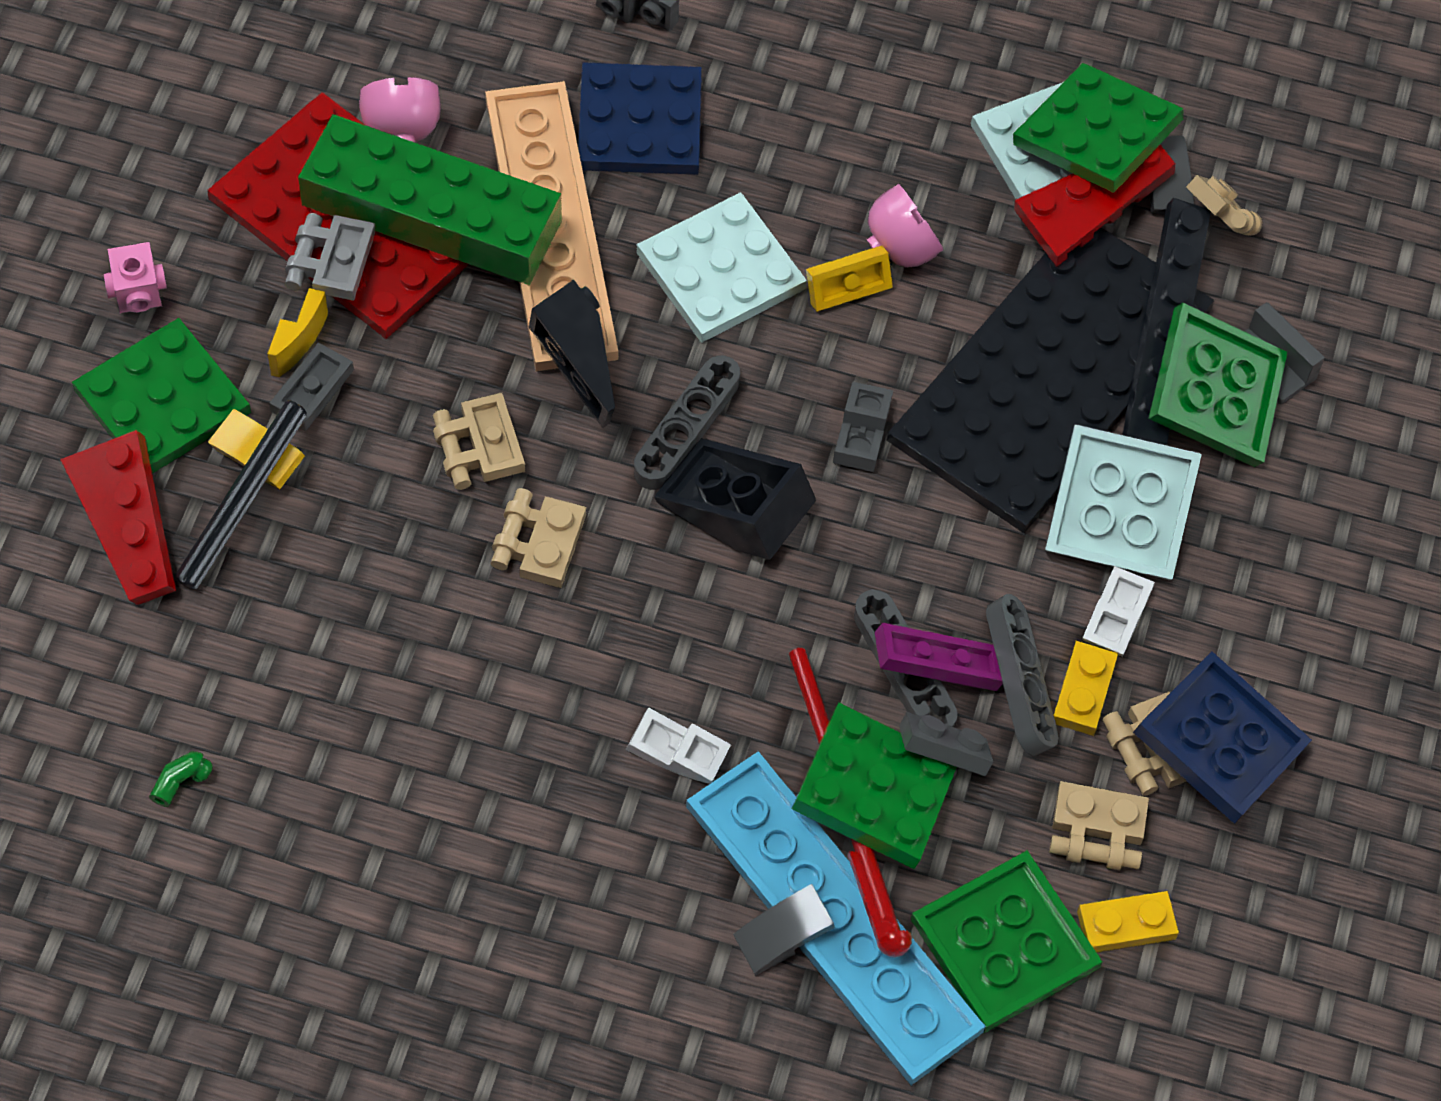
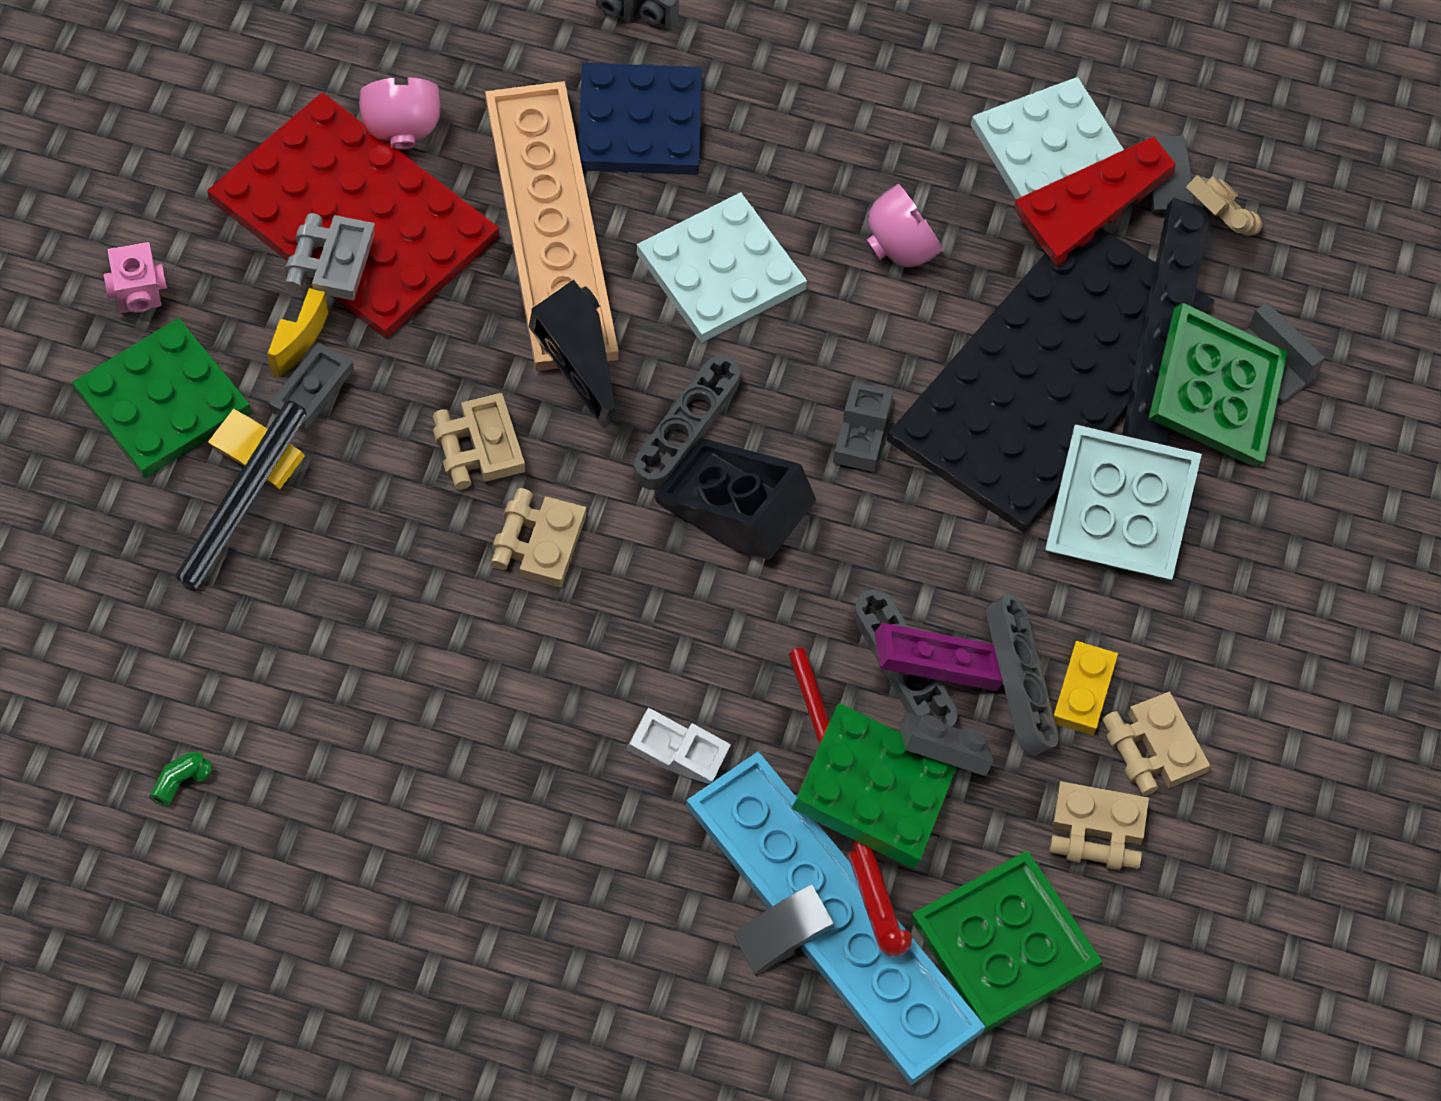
(123, 506): red wing -> none
(431, 199): green brick -> none
(849, 278): yellow plate -> none
(1098, 127): green plate -> none
(1118, 611): white slope -> none
(1128, 921): yellow plate -> none
(1222, 737): dark blue plate -> none

